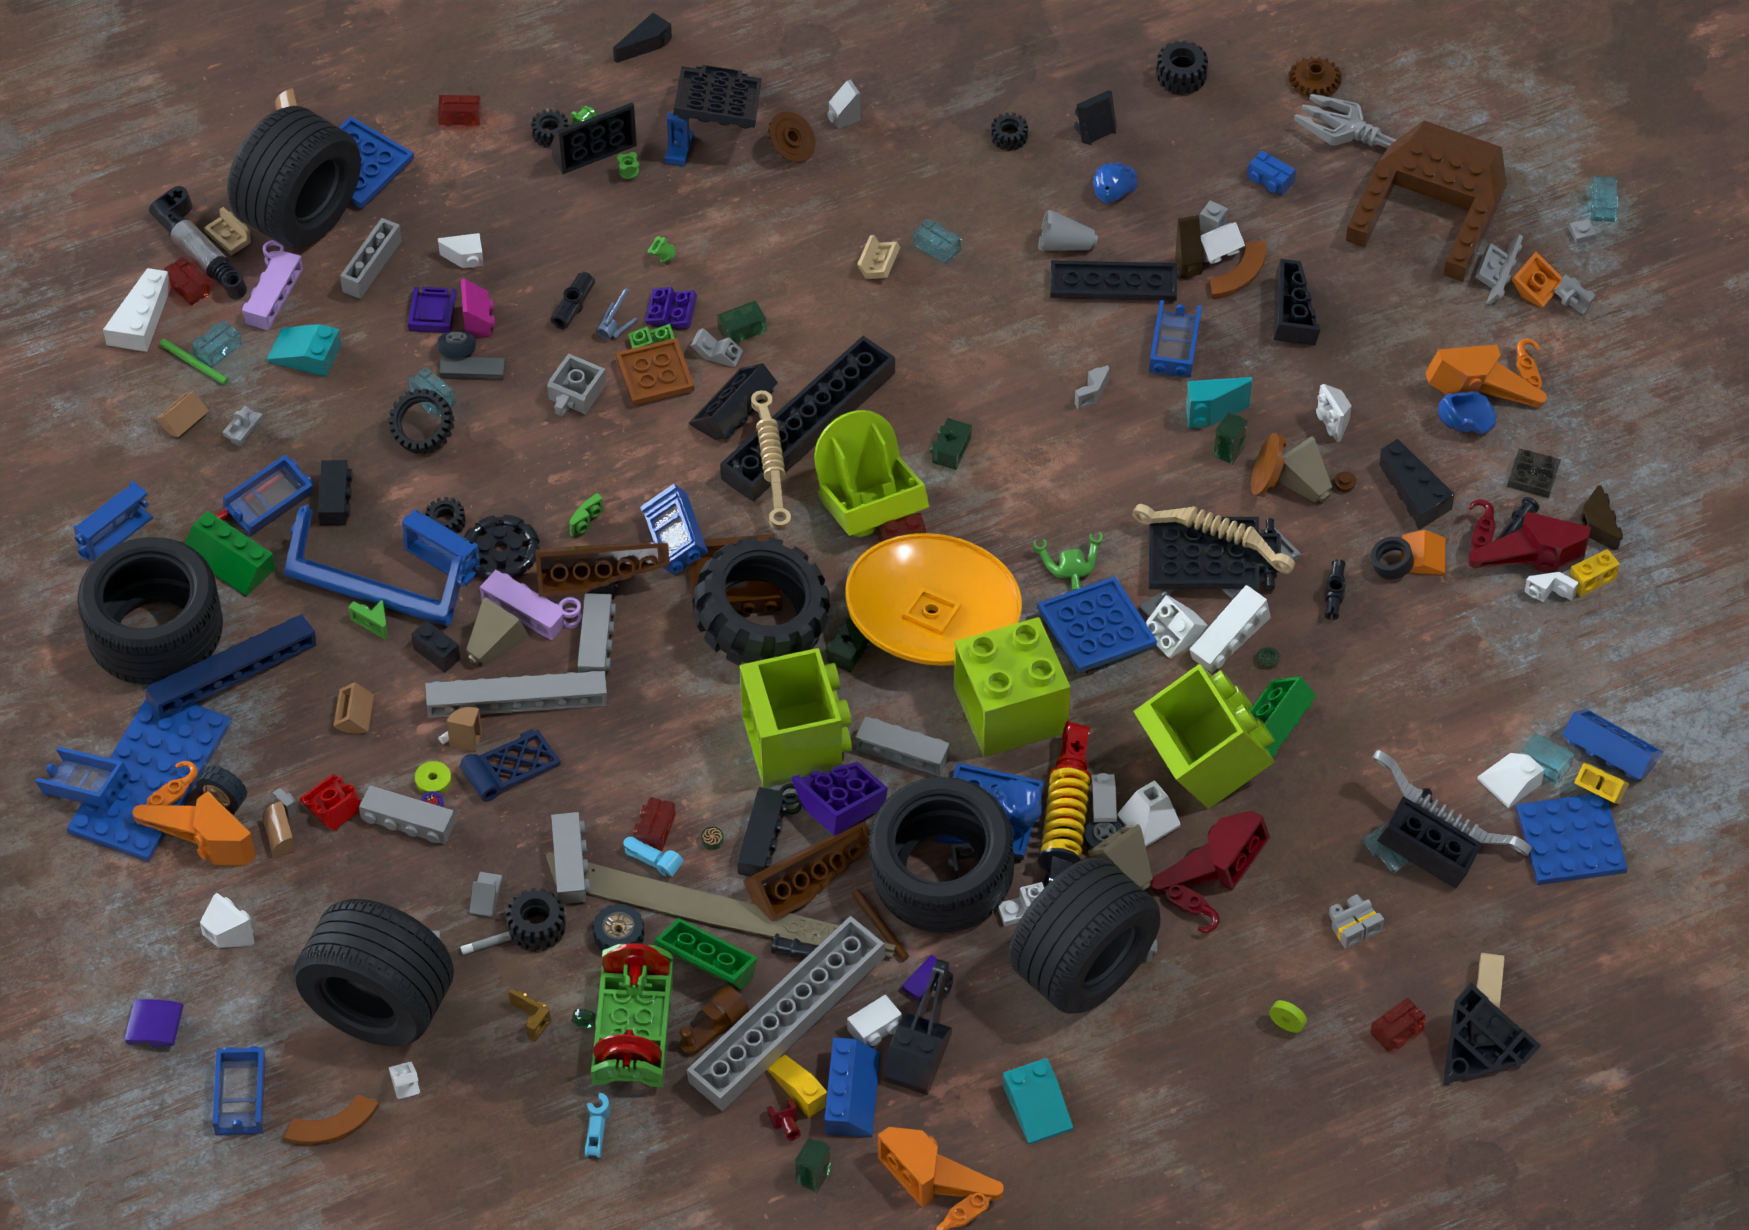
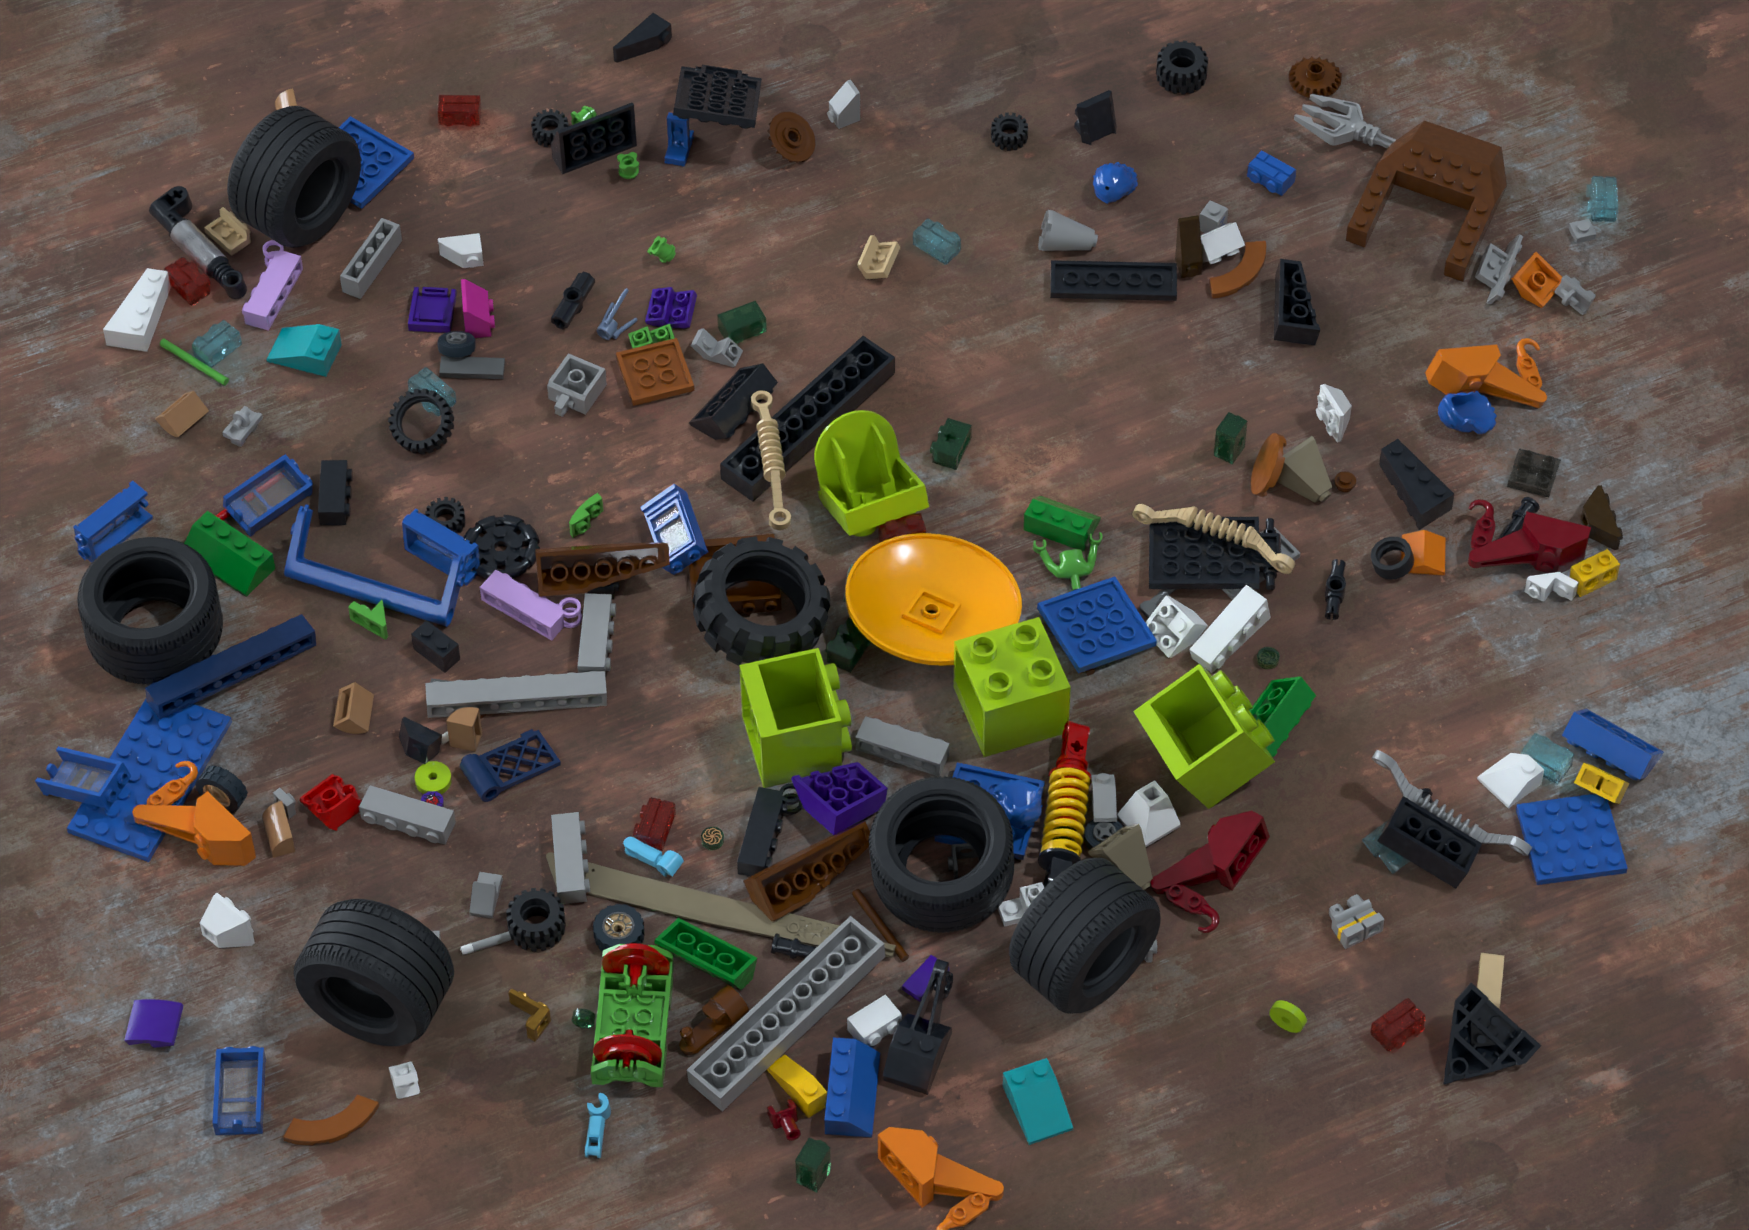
(419, 741): none -> black slope
(494, 633): dark tan slope -> none
(1060, 522): none -> green slope
(1091, 394): light grey slope -> none
(1175, 341): door -> none
(1212, 399): teal slope -> none

